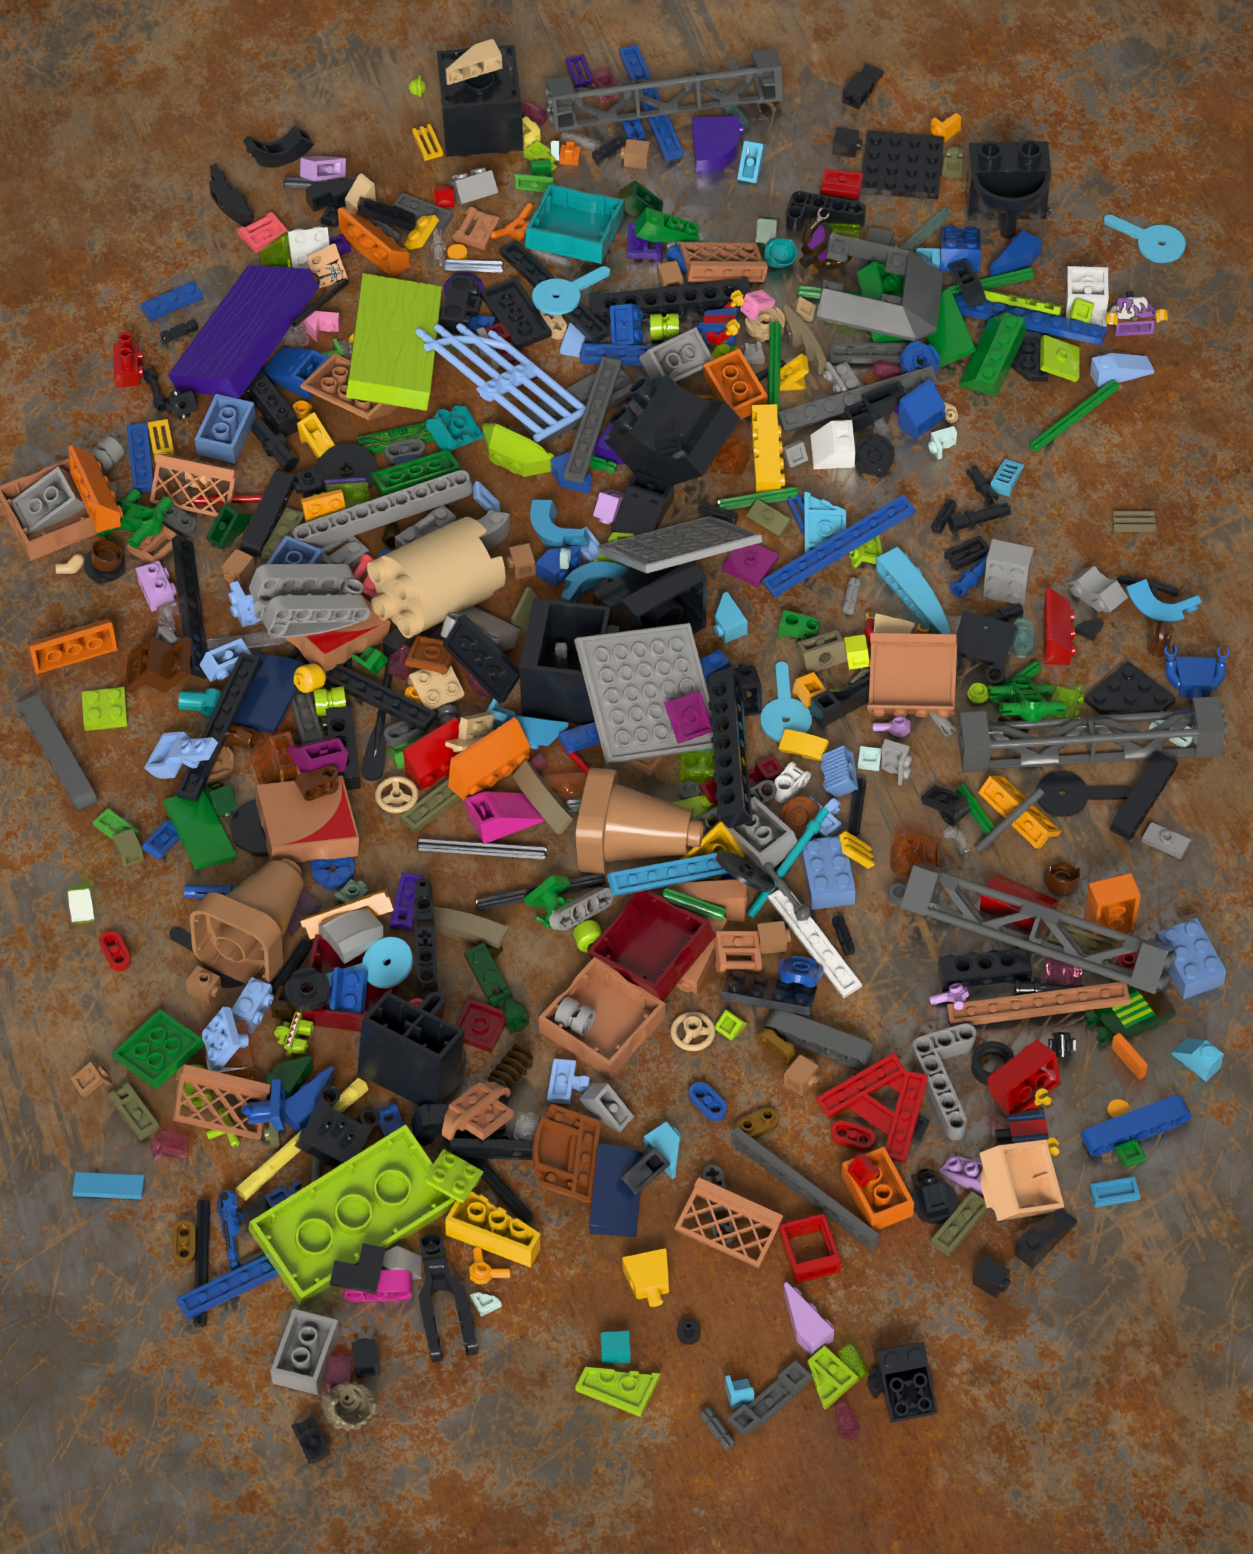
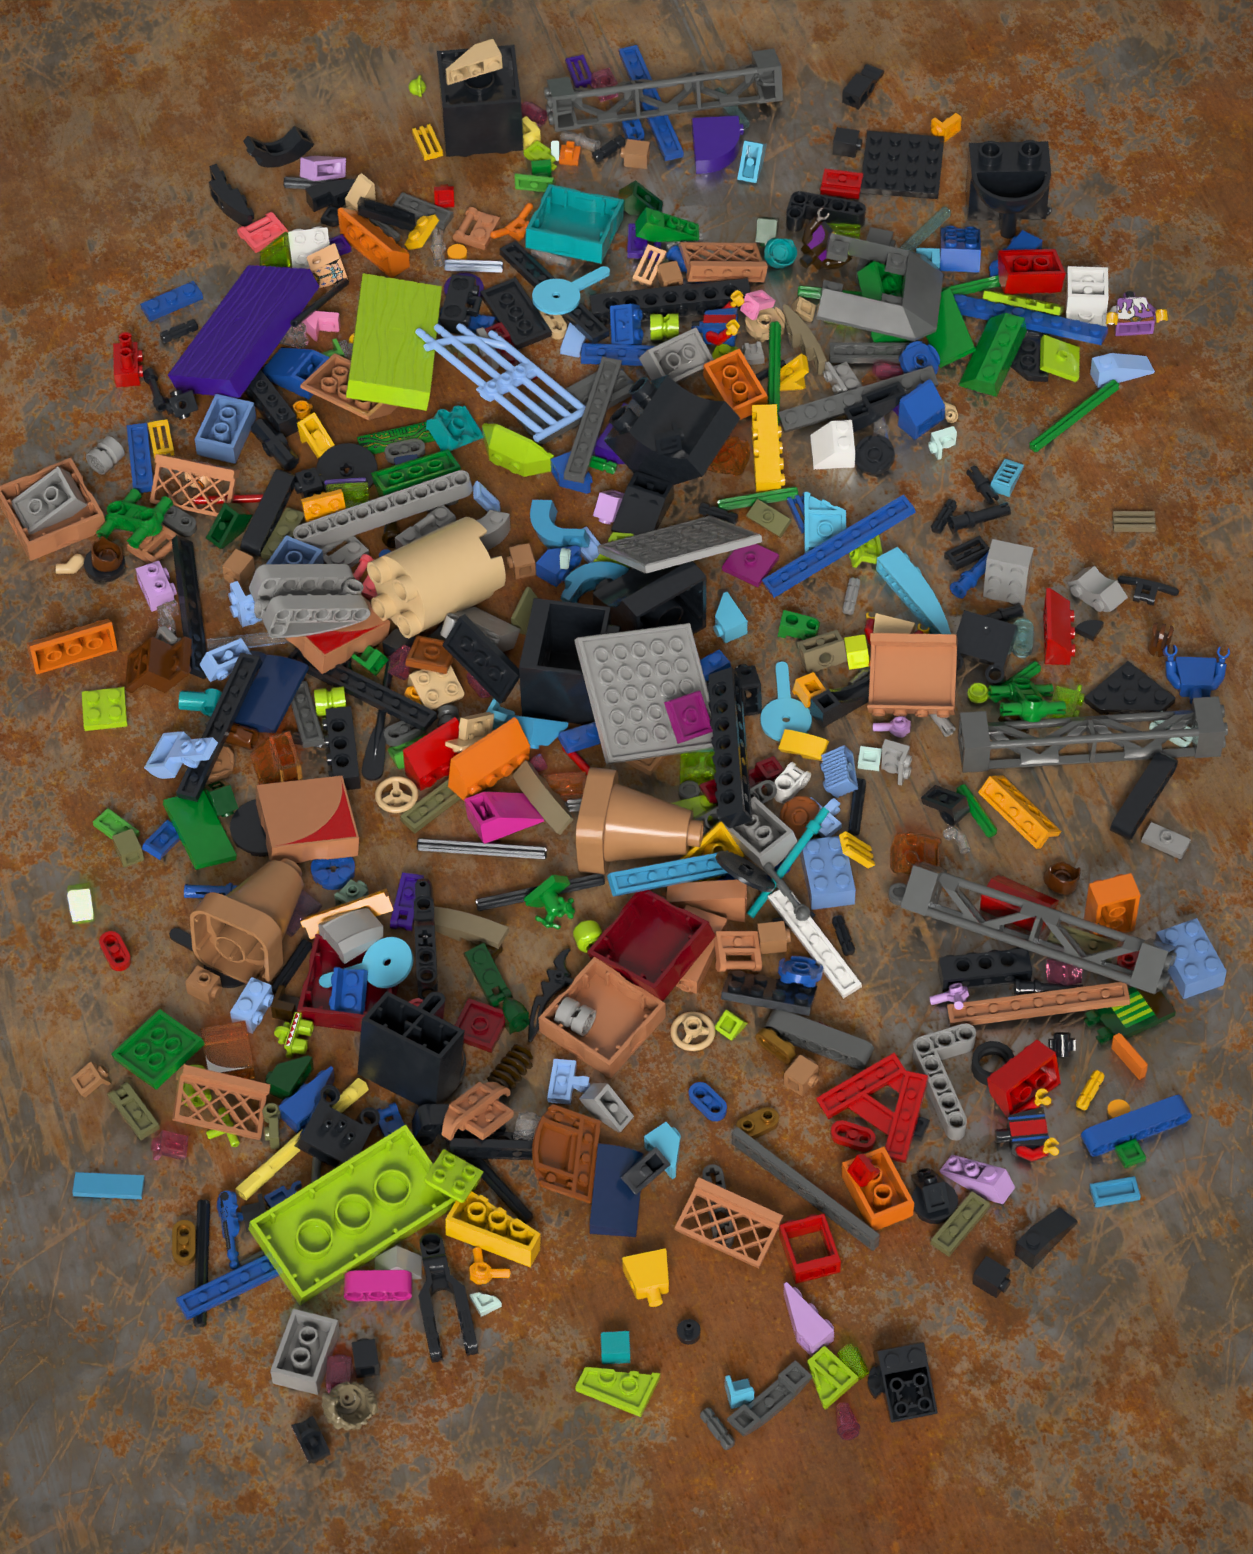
(56, 751): dark grey beam -> none
(94, 490): orange slope -> none
(222, 1038): light blue plate -> none
(271, 1110): blue piece -> none
(307, 1001): black plate -> none
(309, 678): yellow head -> none
(316, 783): reddish brown piece -> none
(319, 754): magenta slope -> none
(363, 1276): black tile -> none
(473, 186): light grey slope -> none
(557, 980): none -> black piece
(561, 655): light grey axle -> none
(582, 912): light grey beam -> none
(643, 280): none -> light nougat tile
(694, 904): green axle -> none
(795, 453): light grey tile -> none
(953, 163): olive plate -> none
(967, 283): black slope -> none
(1009, 820): dark grey bar -> none
(1020, 1180): light nougat container -> none
(1030, 271): none -> red slope
(1076, 793): black piece -> none
(1081, 310): lime tile -> none
(1090, 1090): none -> yellow axle
(1149, 239): medium azure piece -> none
(1154, 609): dark azure arch -> none
(1199, 1057): medium azure slope -> none

